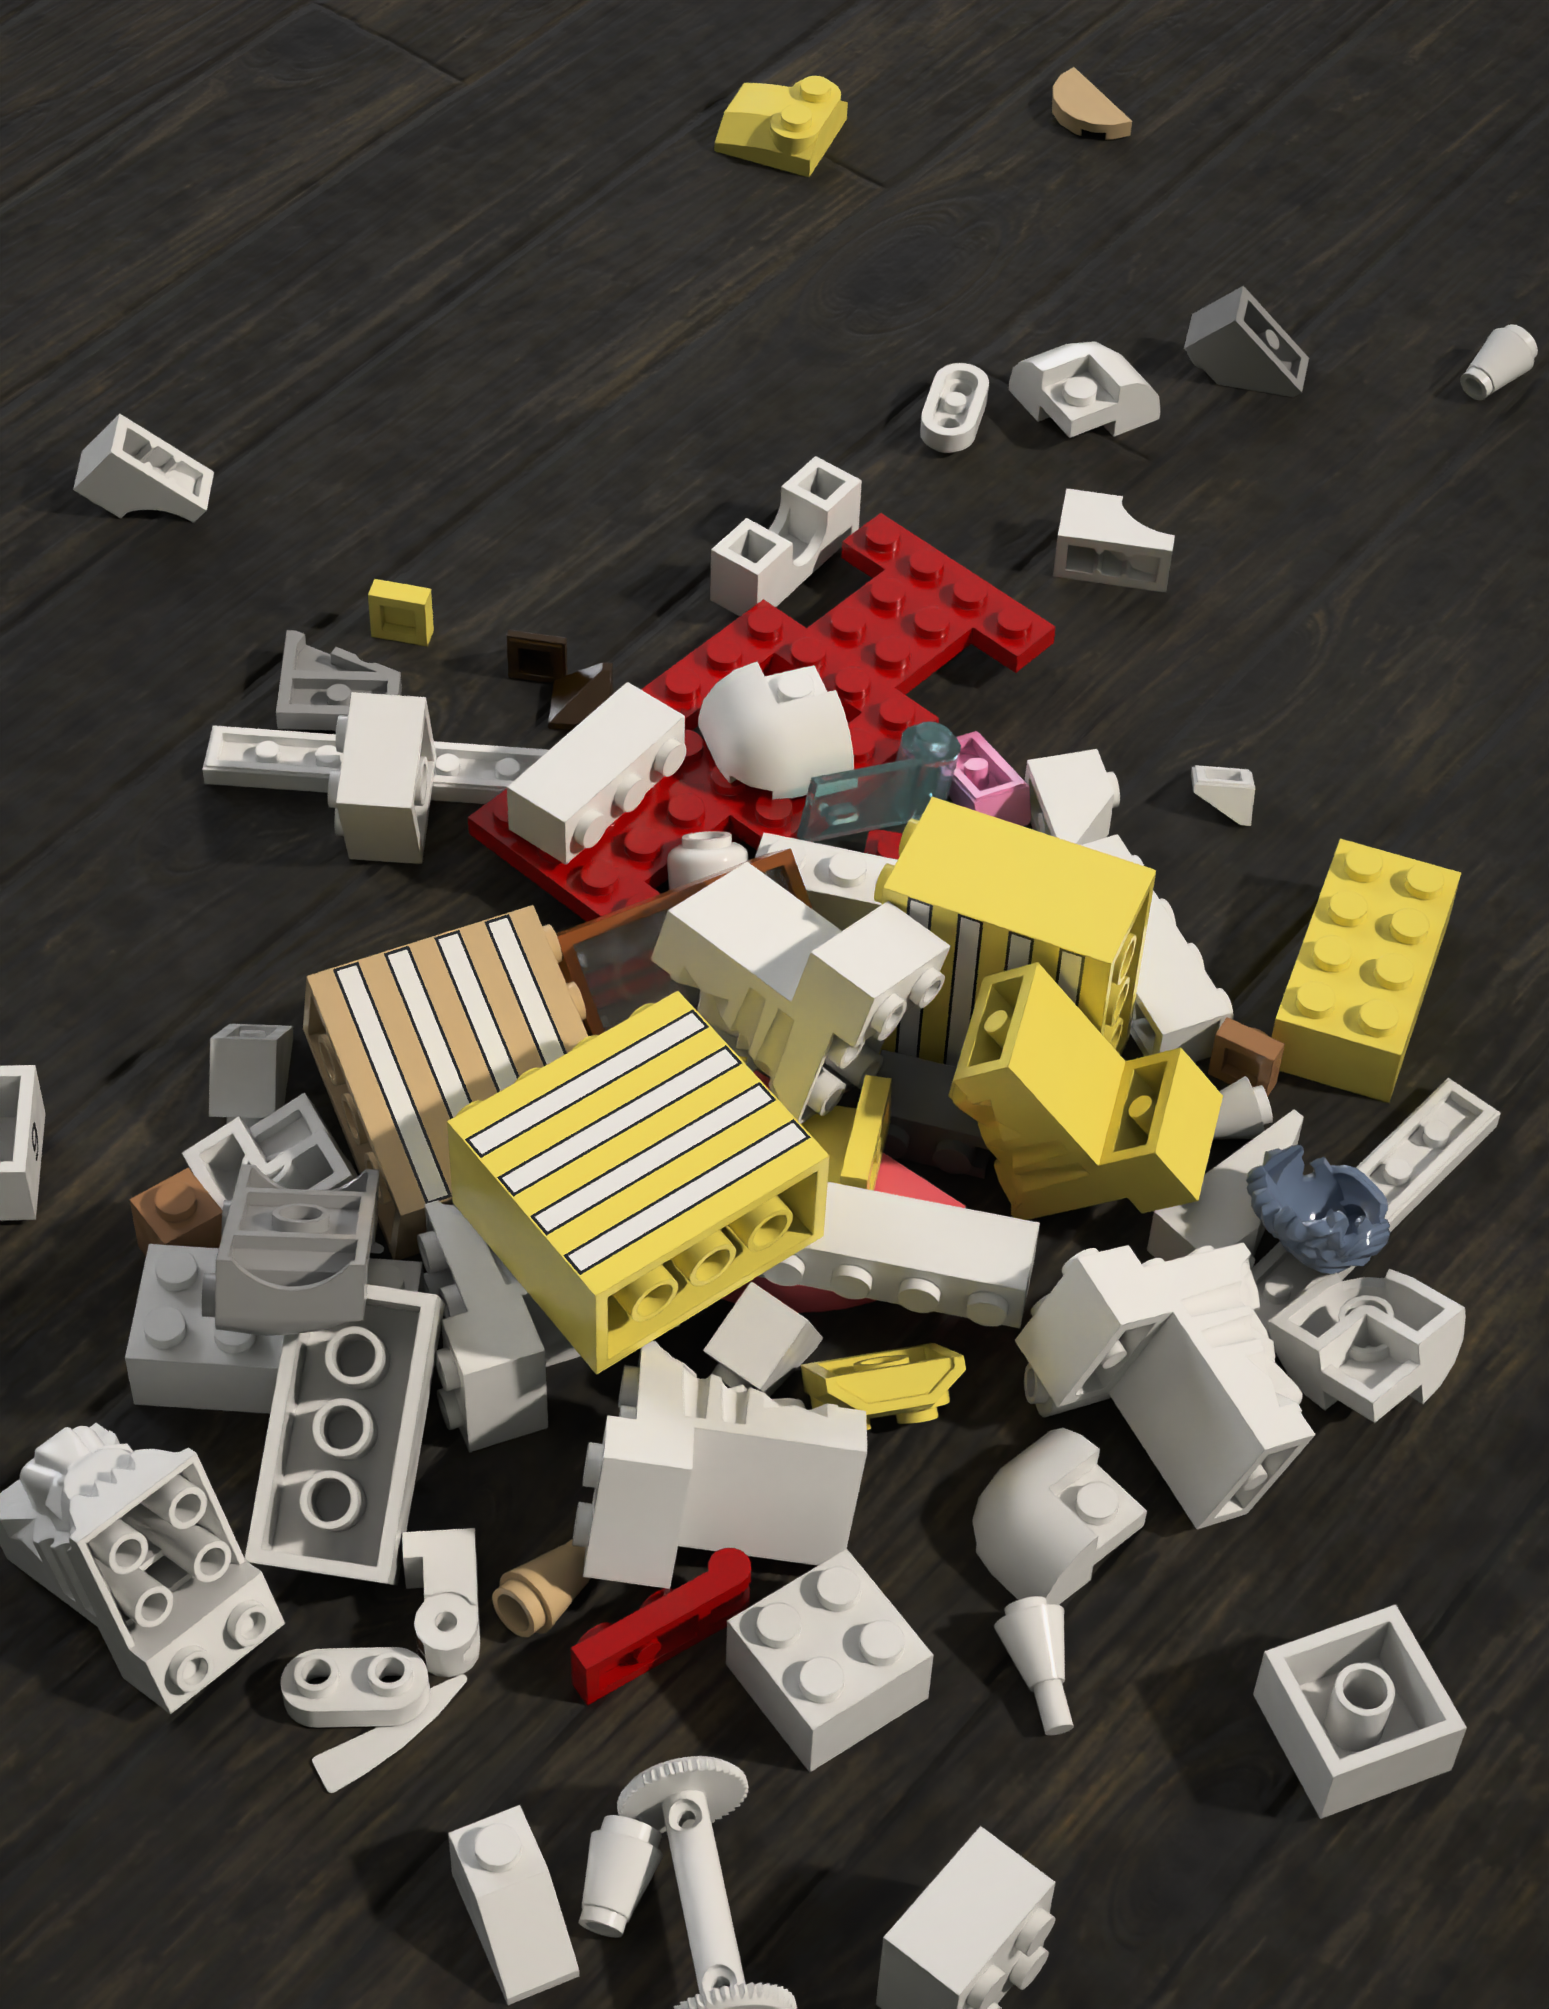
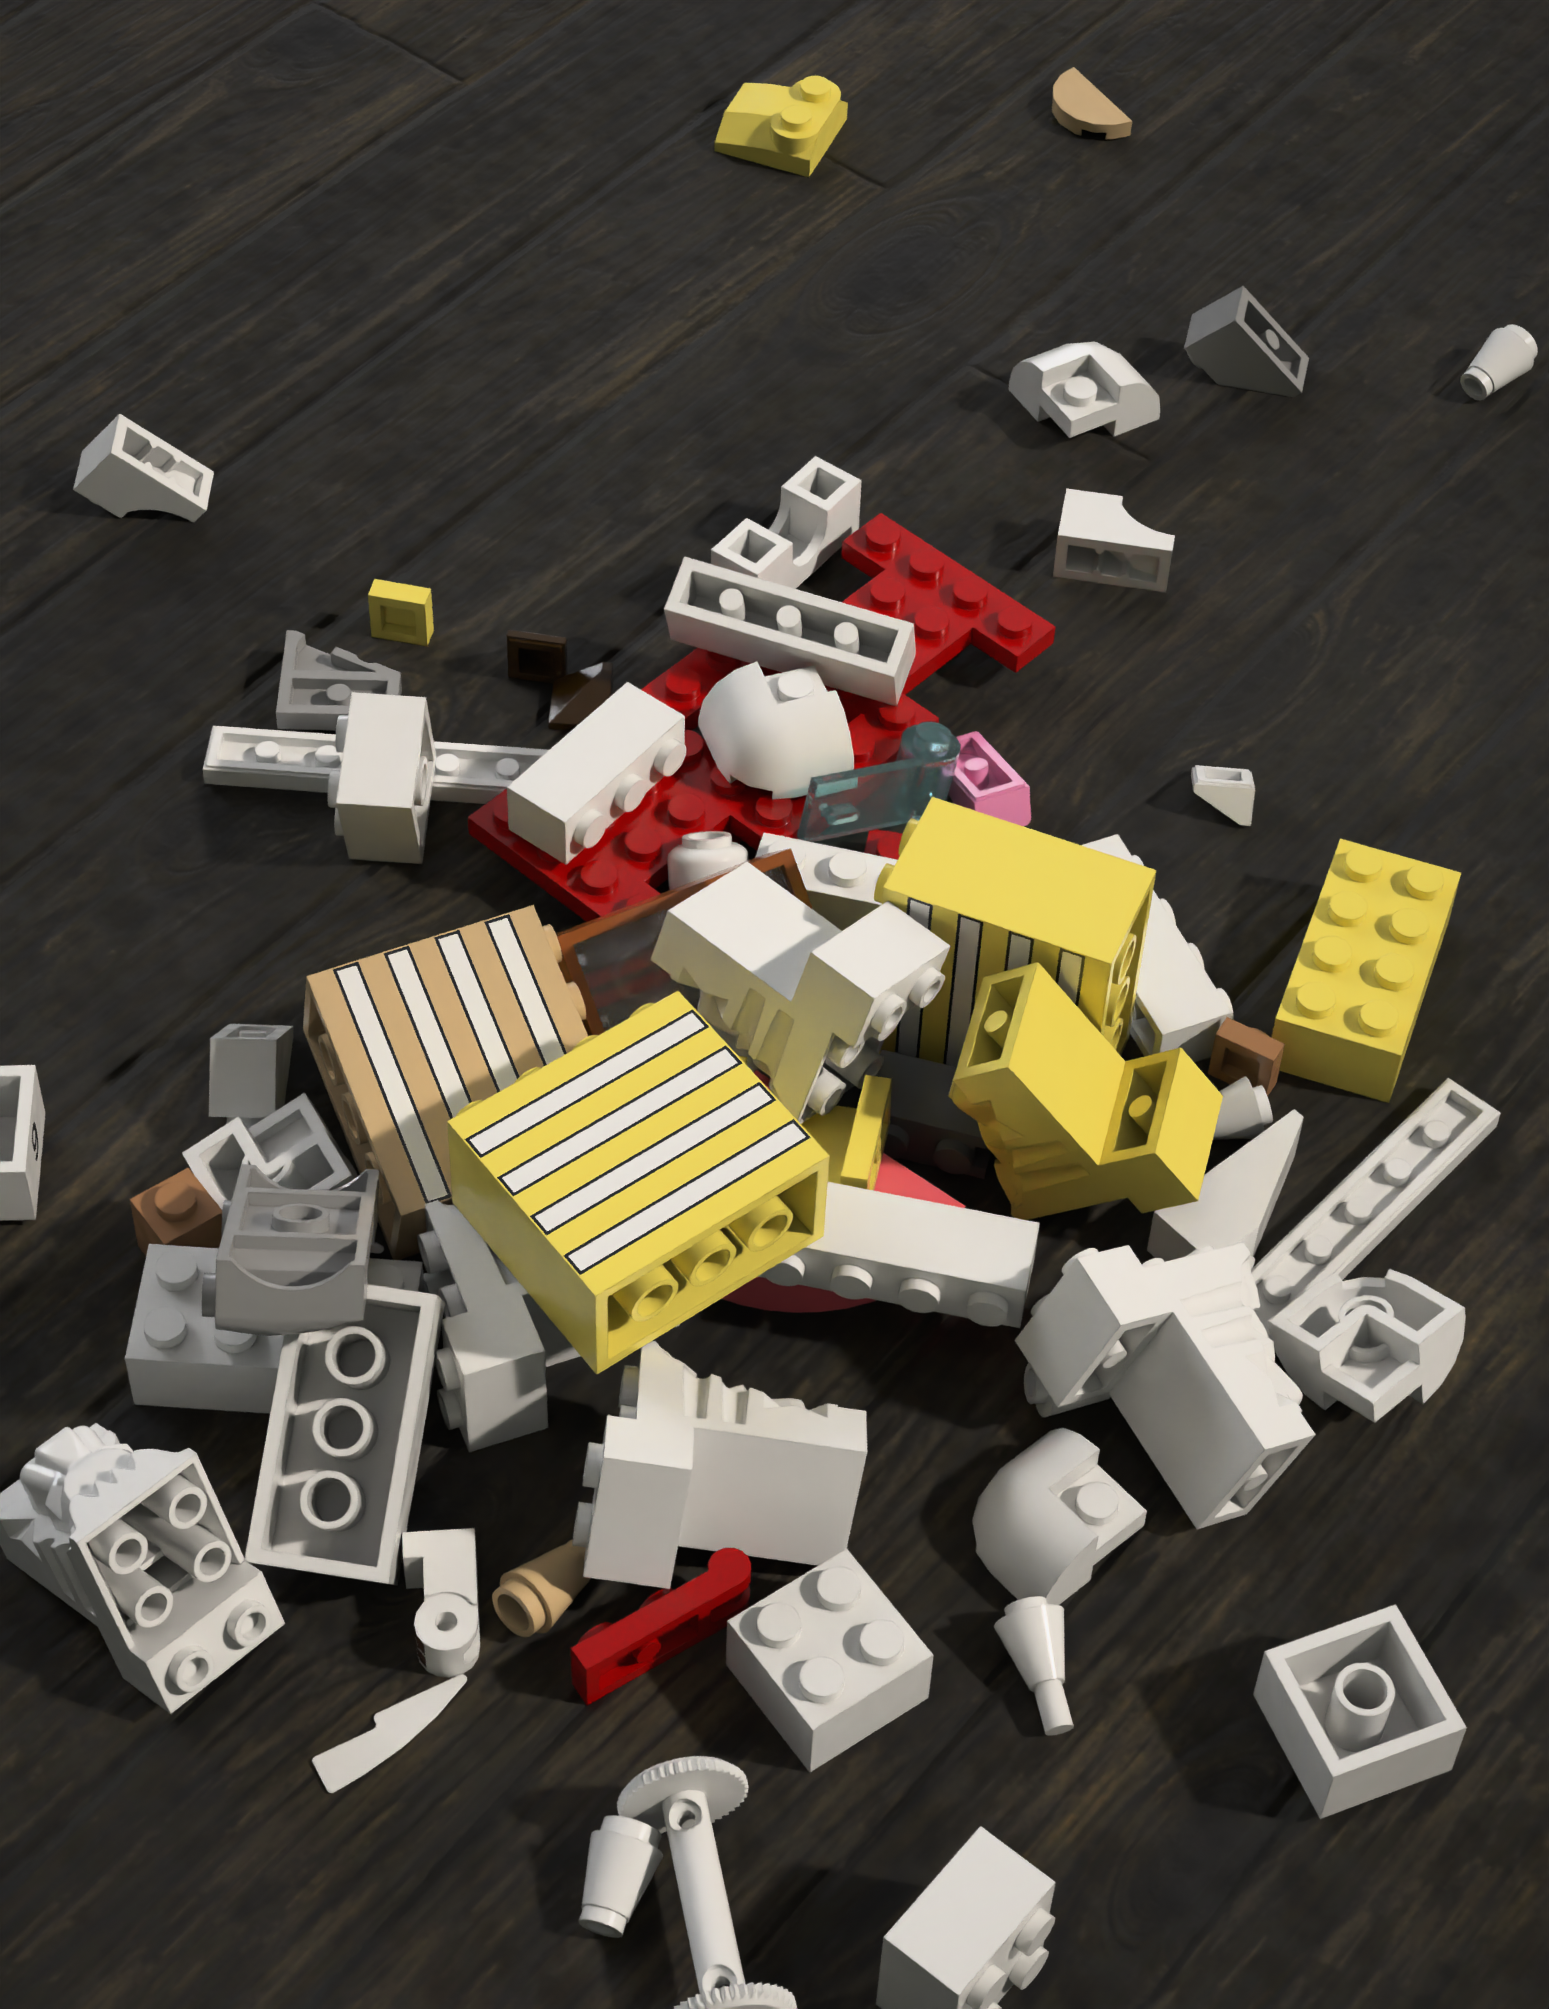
(353, 1688): white plate -> none
(512, 1904): white slope -> none
(761, 1342): white slope -> none
(790, 630): none -> white brick
(887, 1382): light yellow slope -> none
(954, 407): white plate -> none
(1072, 796): white slope -> none
(1320, 1217): sand blue hair -> none

